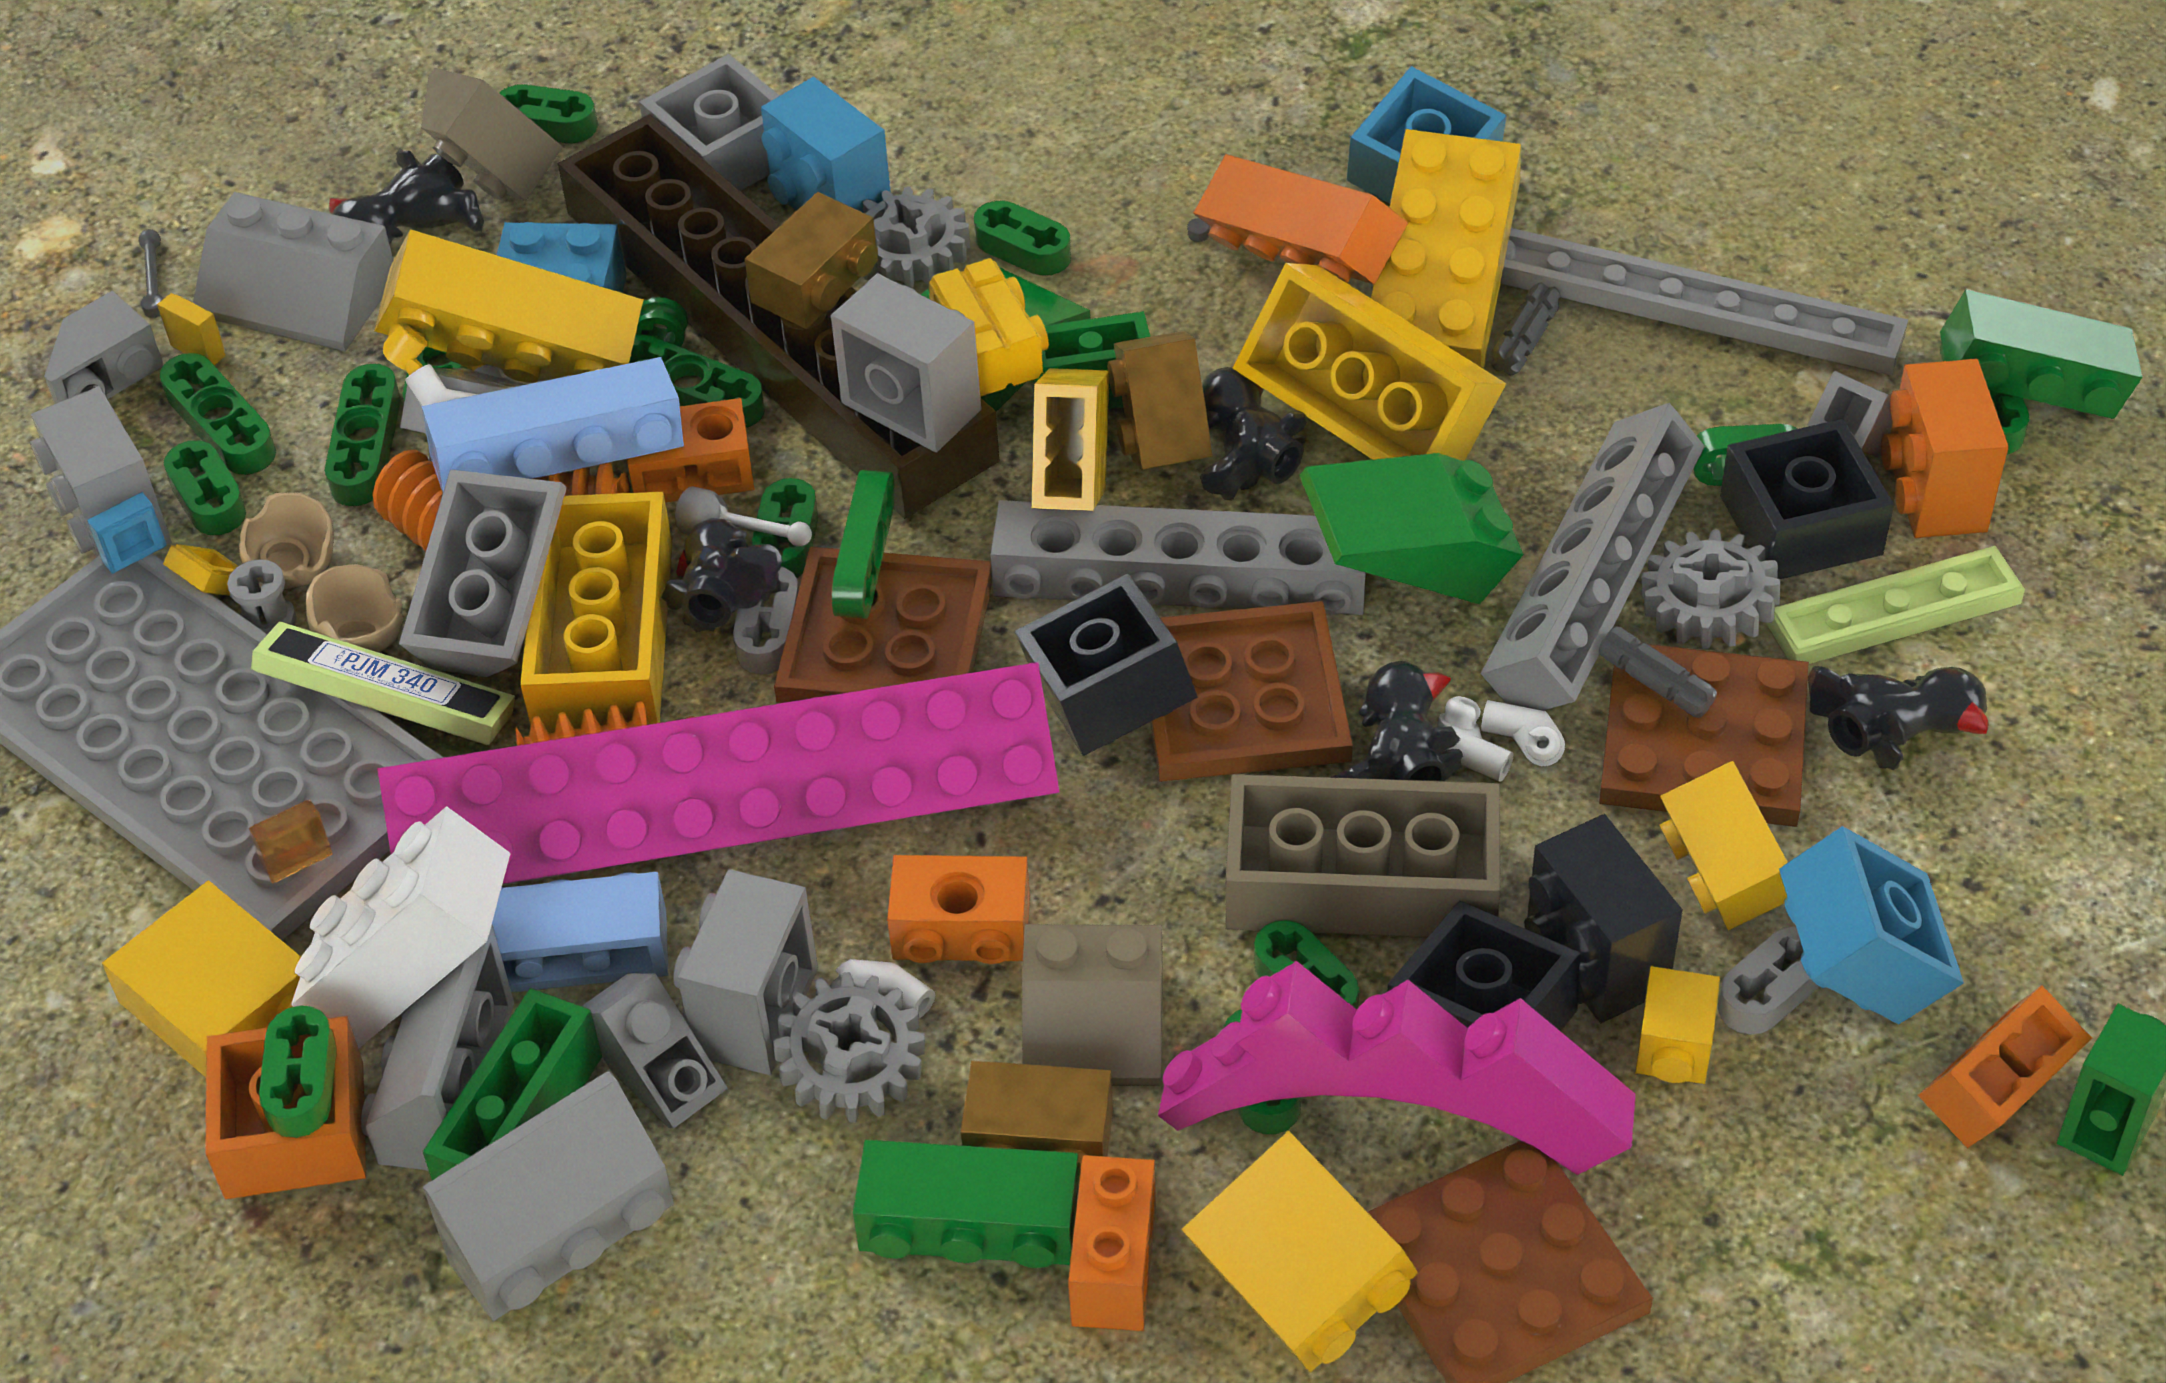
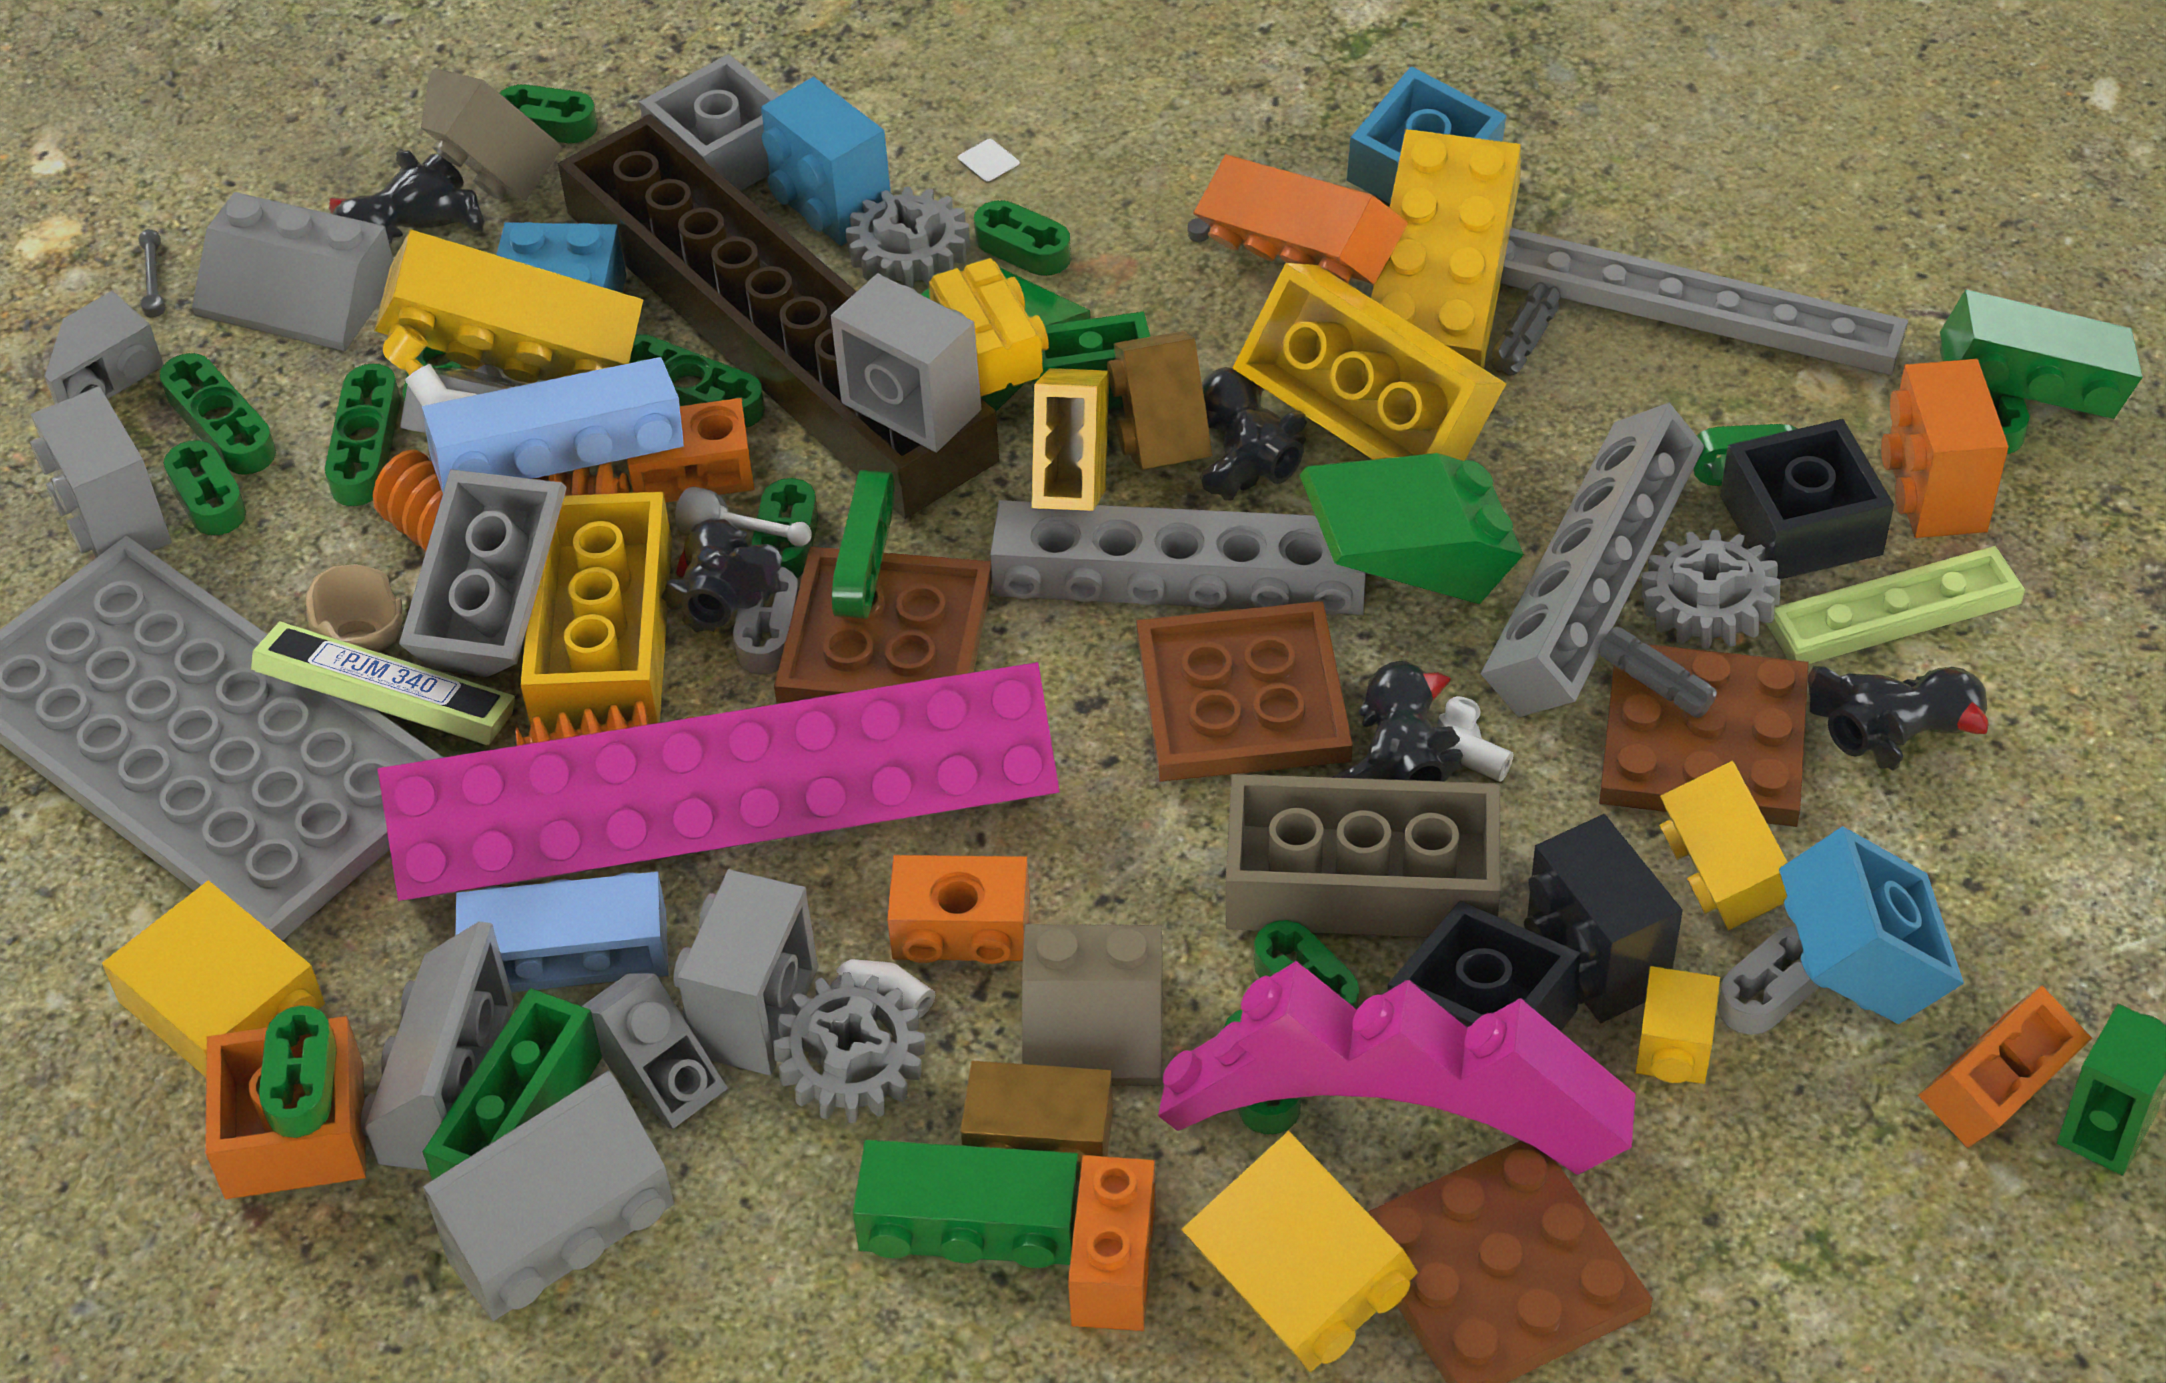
(127, 532): dark azure tile -> none
(191, 328): yellow tile -> none
(201, 567): yellow tile -> none
(269, 599): light grey bush -> none
(290, 841): clear orange tile -> none
(291, 533): tan hair -> none
(402, 924): white brick -> none
(666, 313): green bush -> none
(812, 260): pearl gold brick -> none
(988, 160): none -> white sticker
(1107, 664): black brick -> none
(1530, 729): white arm -> none
(1860, 406): light grey brick -> none

